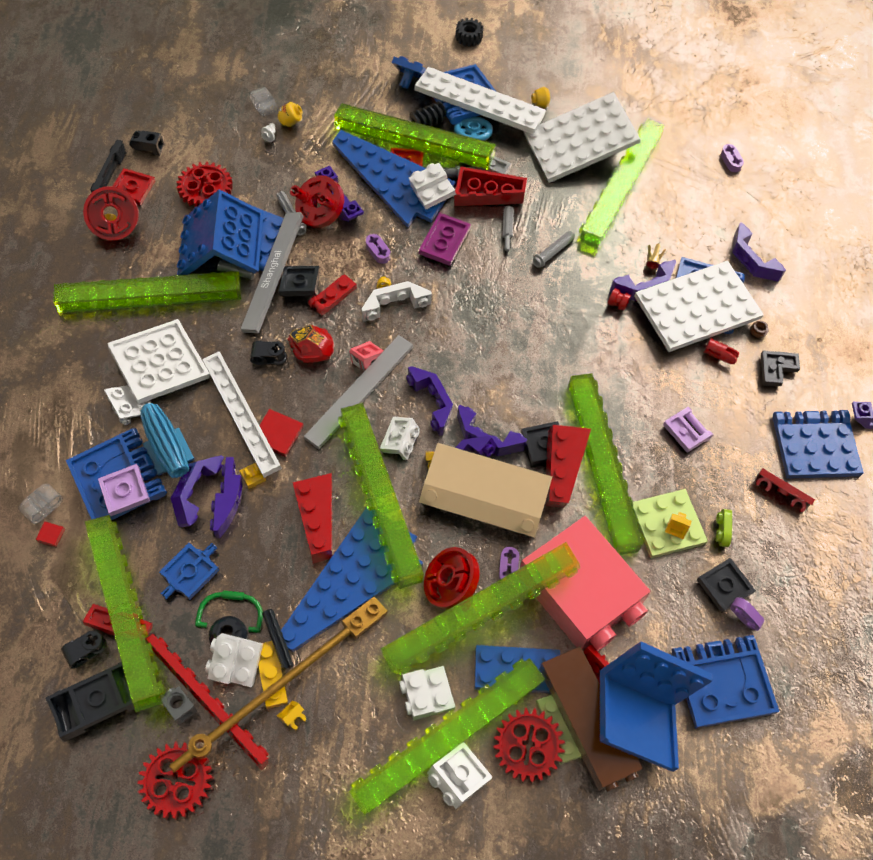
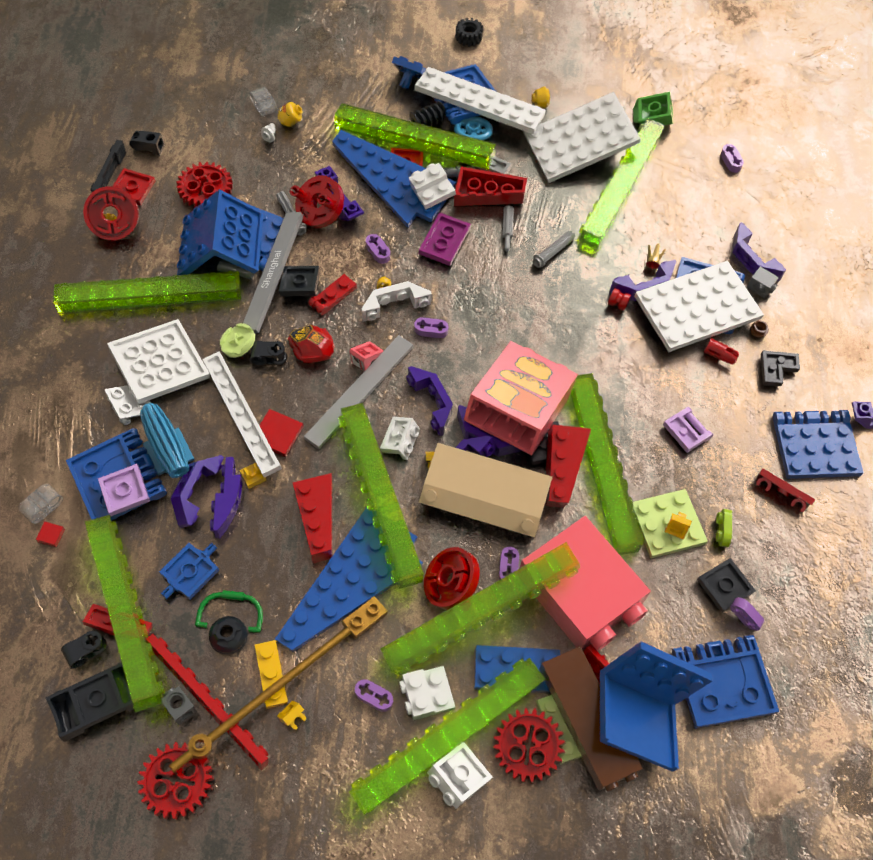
(234, 660): white plate -> none
(237, 340): none -> yellowish green tile
(277, 639): black axle -> none
(376, 691): none -> medium lavender beam
(431, 327): none -> medium lavender beam
(520, 397): none -> coral brick
(654, 107): none -> bright green slope
(763, 282): none -> brick

